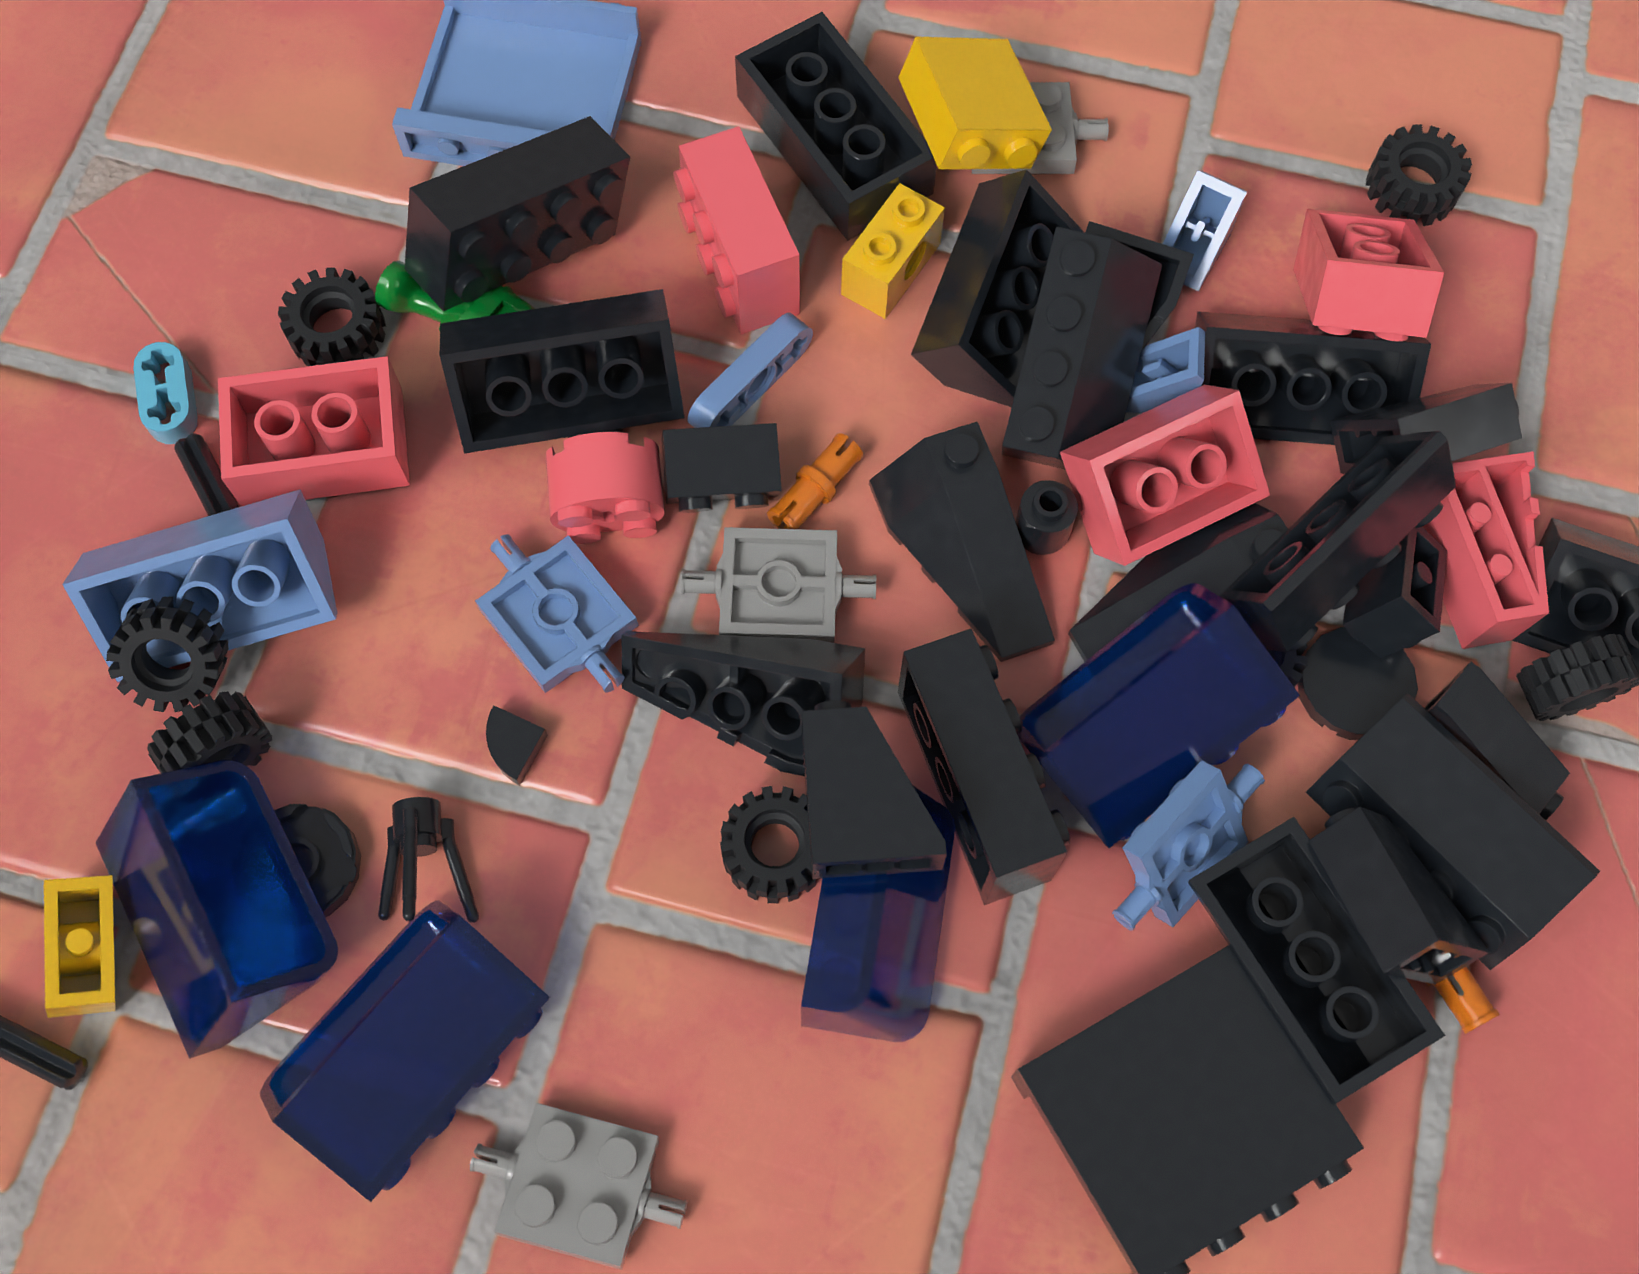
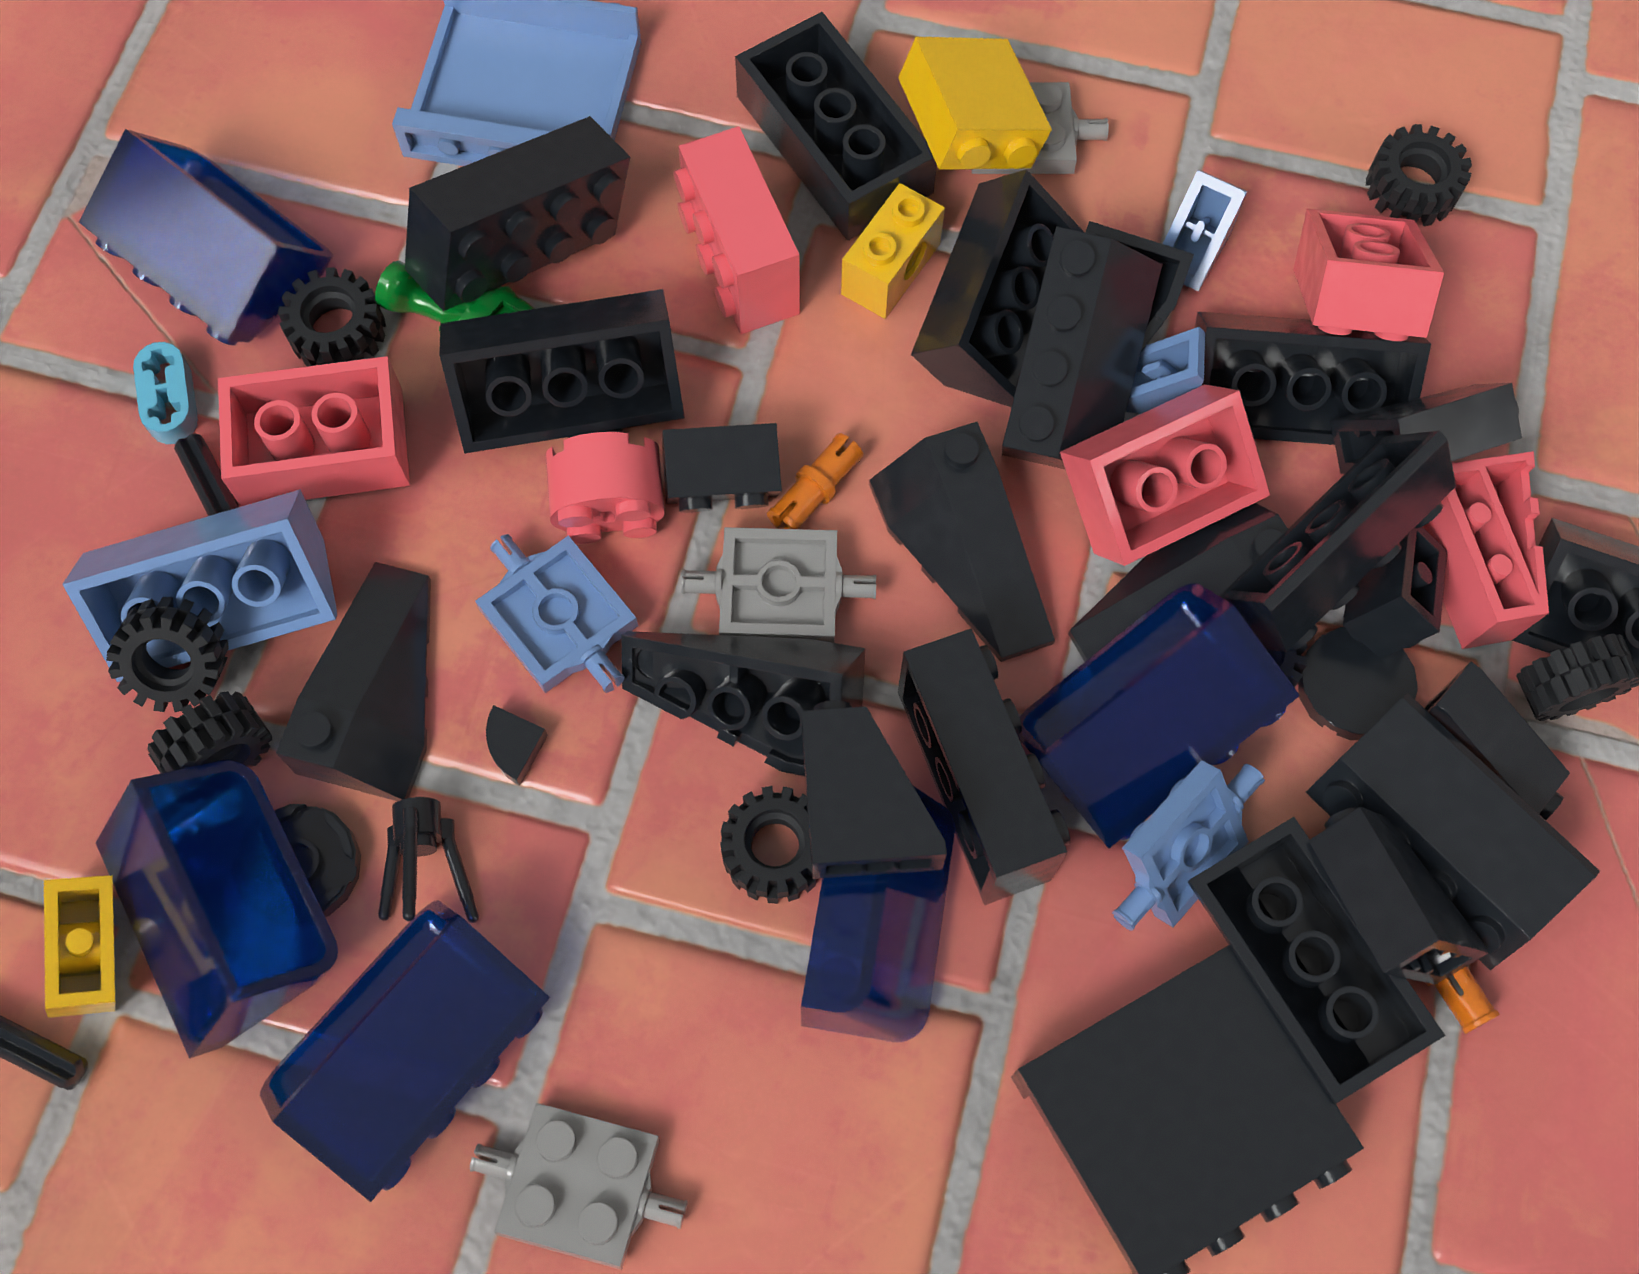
(199, 236): none -> clear blue windscreen
(365, 700): none -> black wedge
(751, 373): medium blue beam -> none
(1046, 517): black brick -> none

